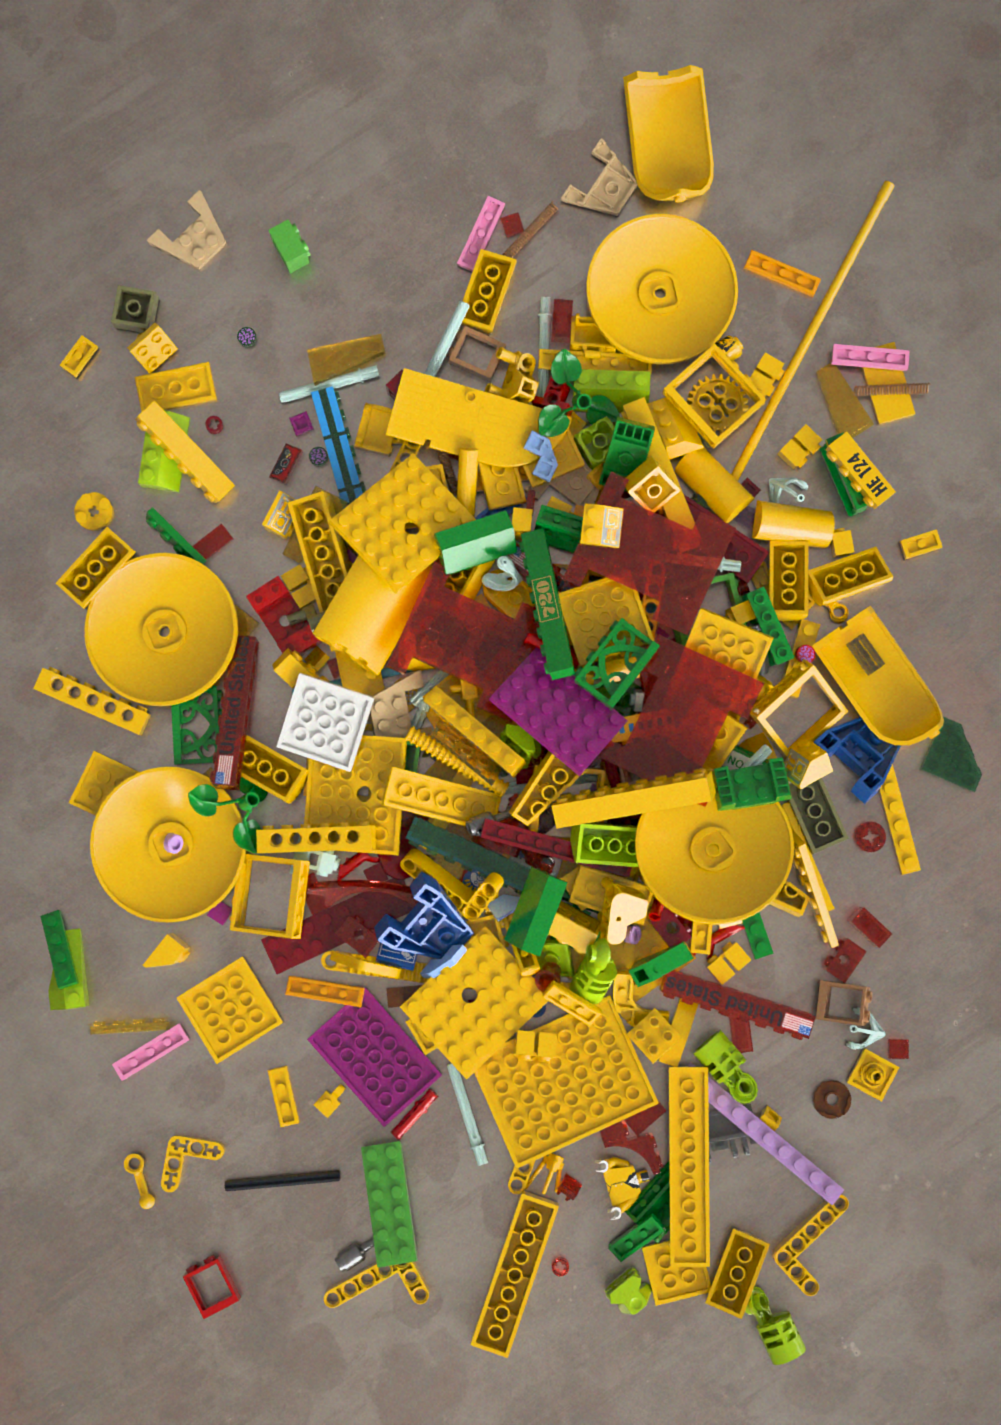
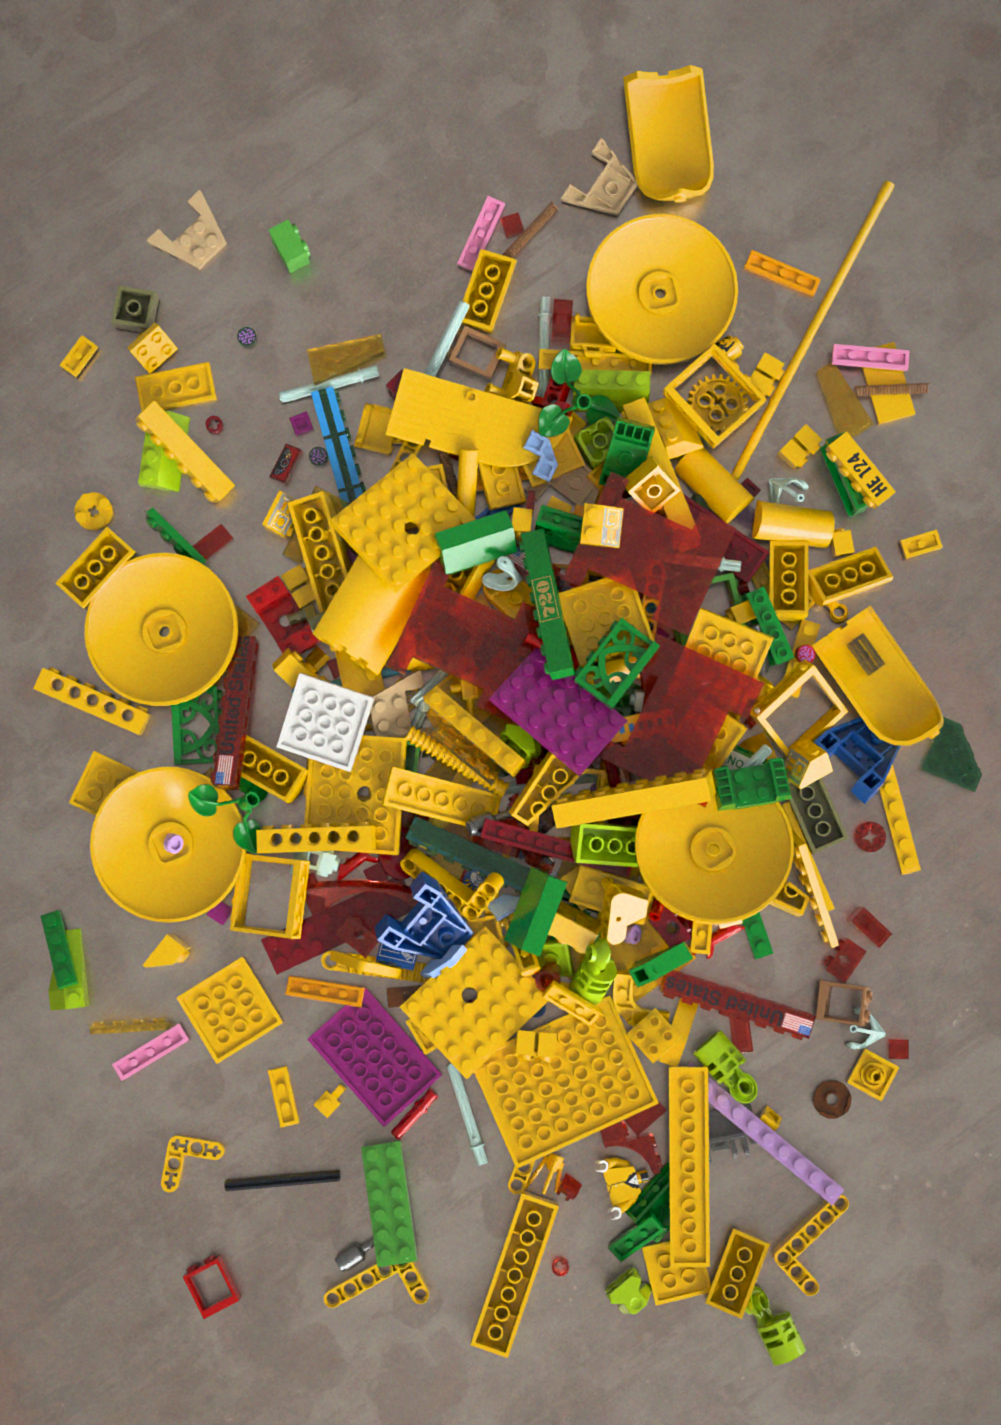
(146, 1200): yellow piece -> none
(736, 957): yellow piece -> none

